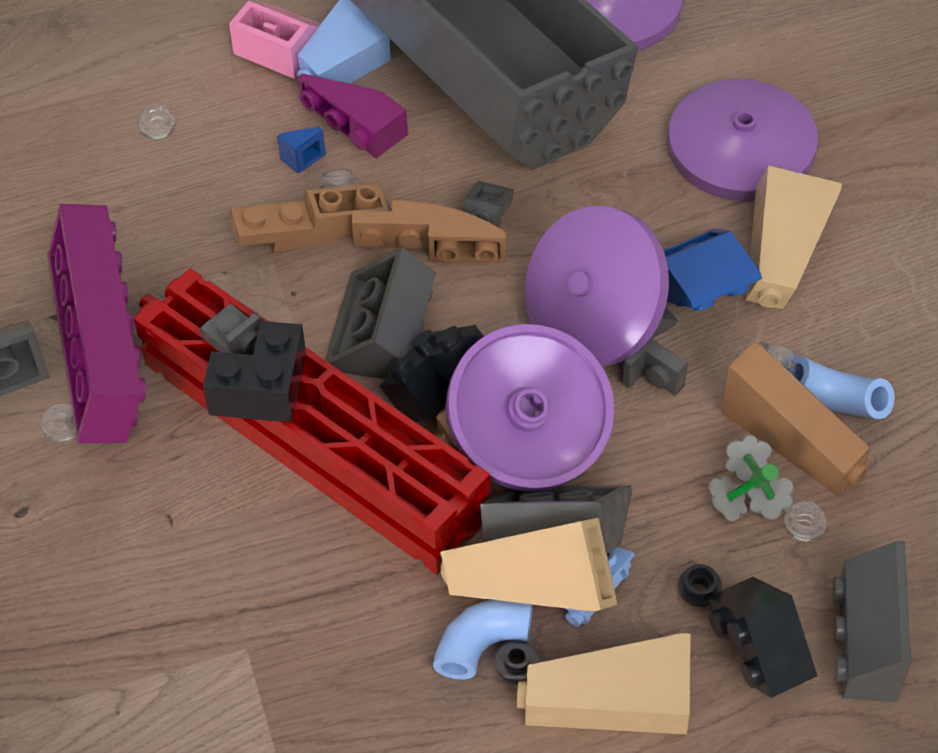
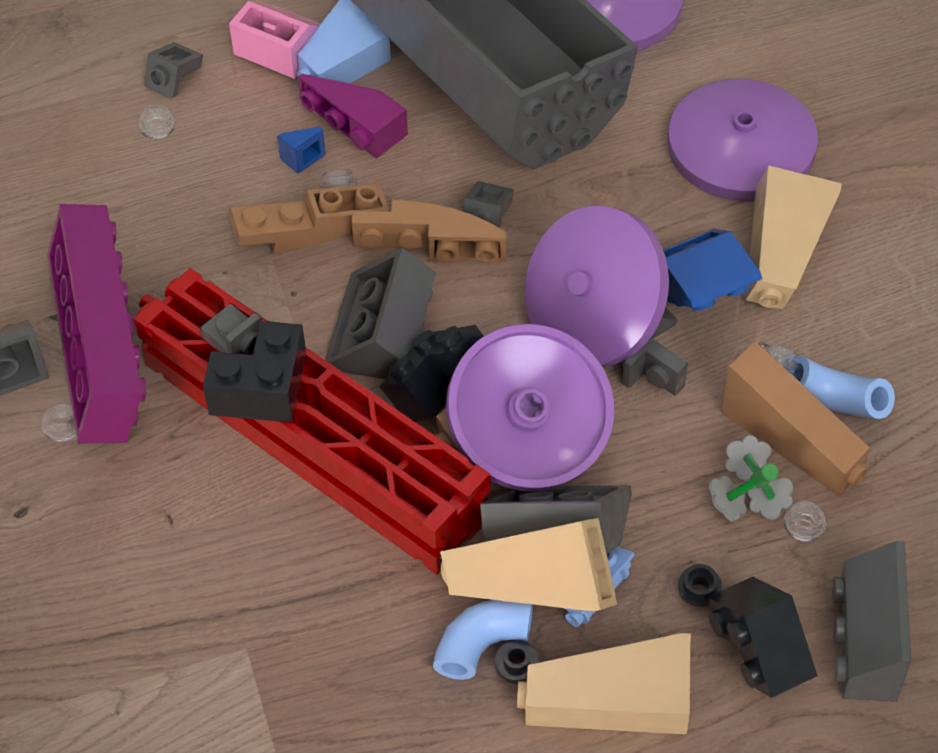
(168, 65): none -> dark grey bracket

